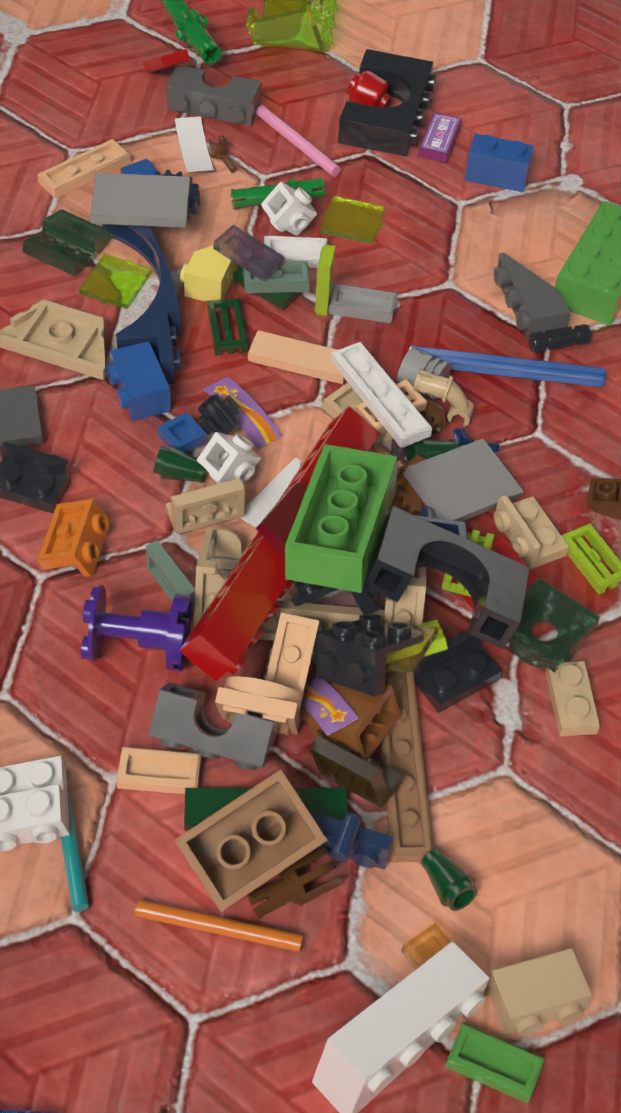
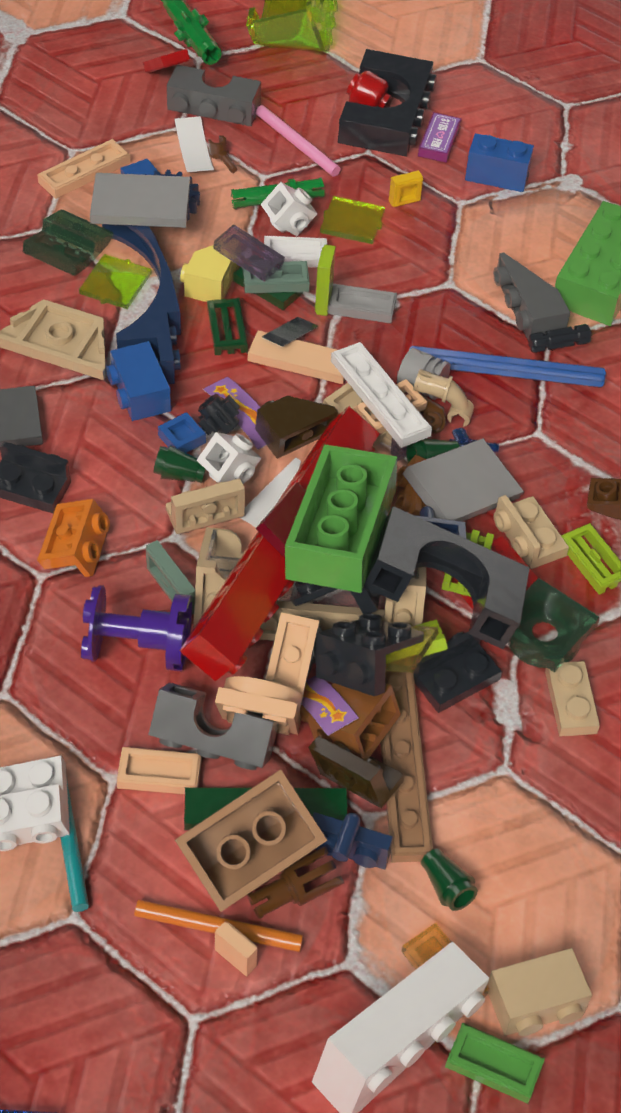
(236, 948): none -> light nougat tile
(289, 331): none -> black sticker
(292, 423): none -> dark brown slope
(405, 188): none -> yellow tile

